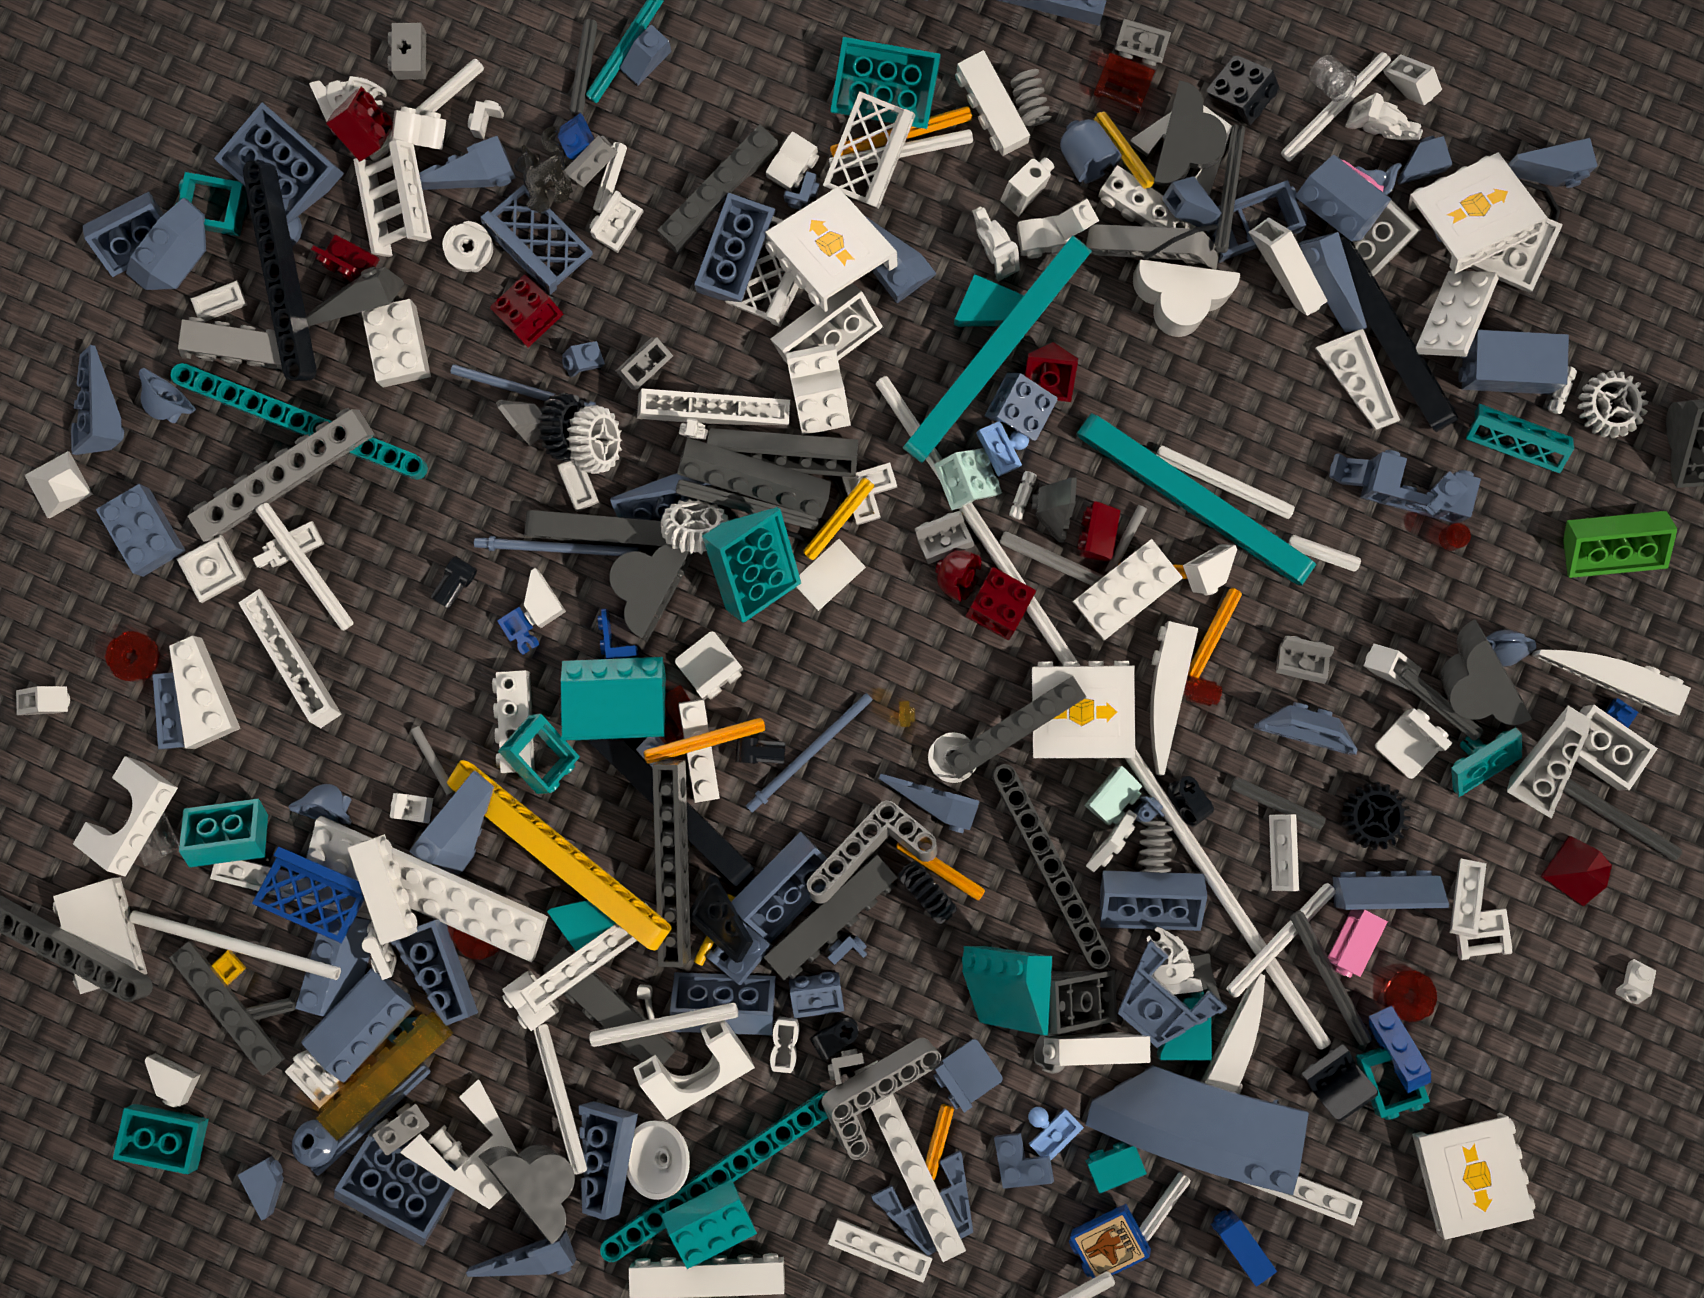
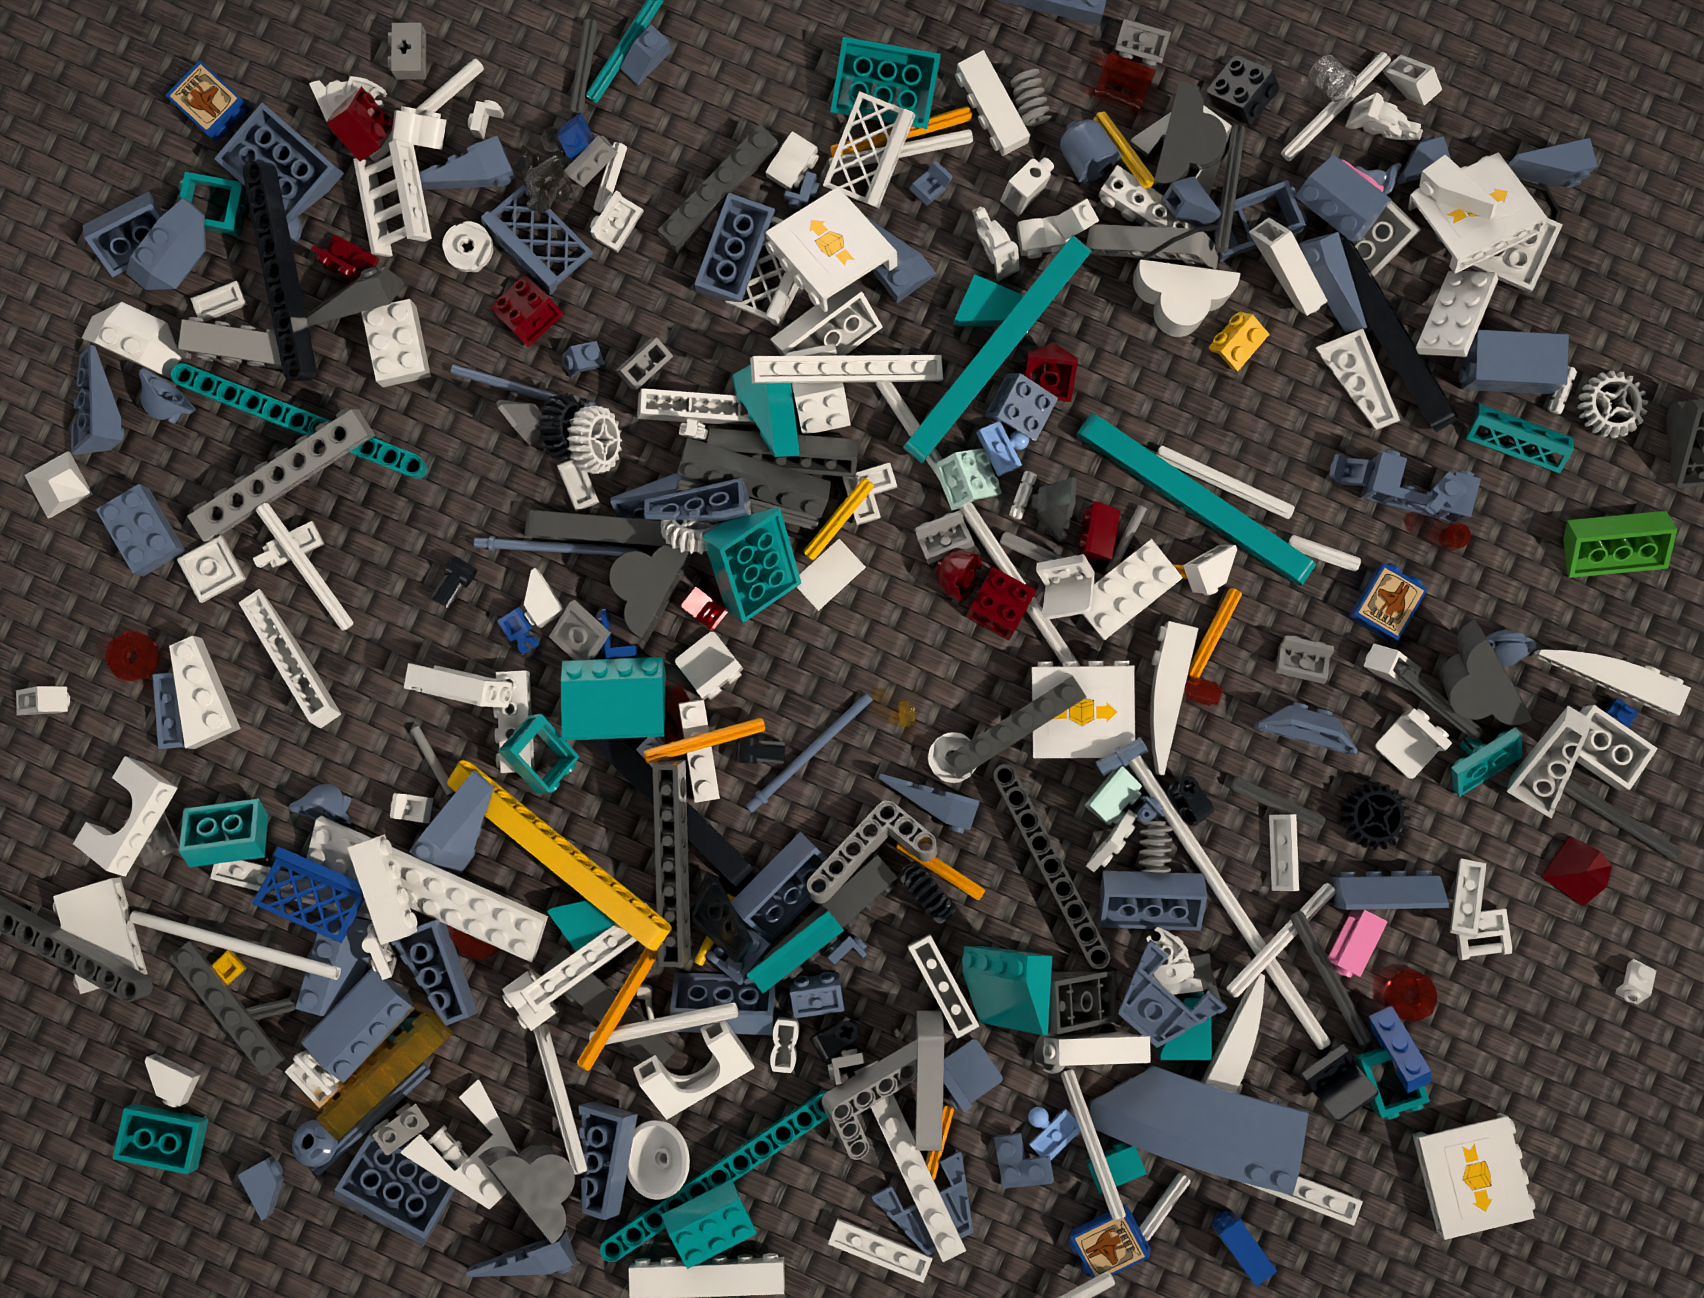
(135, 337): none -> white wedge
(207, 101): none -> brick
(458, 685): none -> white door
(579, 633): none -> light grey tile
(617, 1009): none -> light orange axle
(703, 608): none -> bracket
(707, 503): none -> sand blue wedge
(772, 411): none -> teal wedge
(795, 951): none -> teal fence
(846, 368): none -> white plate
(929, 1080): none -> light grey beam
(931, 183): none -> sand blue bracket
(943, 986): none -> white brick
(1067, 586): none -> white bracket
(1093, 1145): none -> white axle
(1121, 756): none -> sand blue pin
(1239, 339): none -> yellow bracket
(1388, 602): none -> brick
(1454, 188): none -> white slope

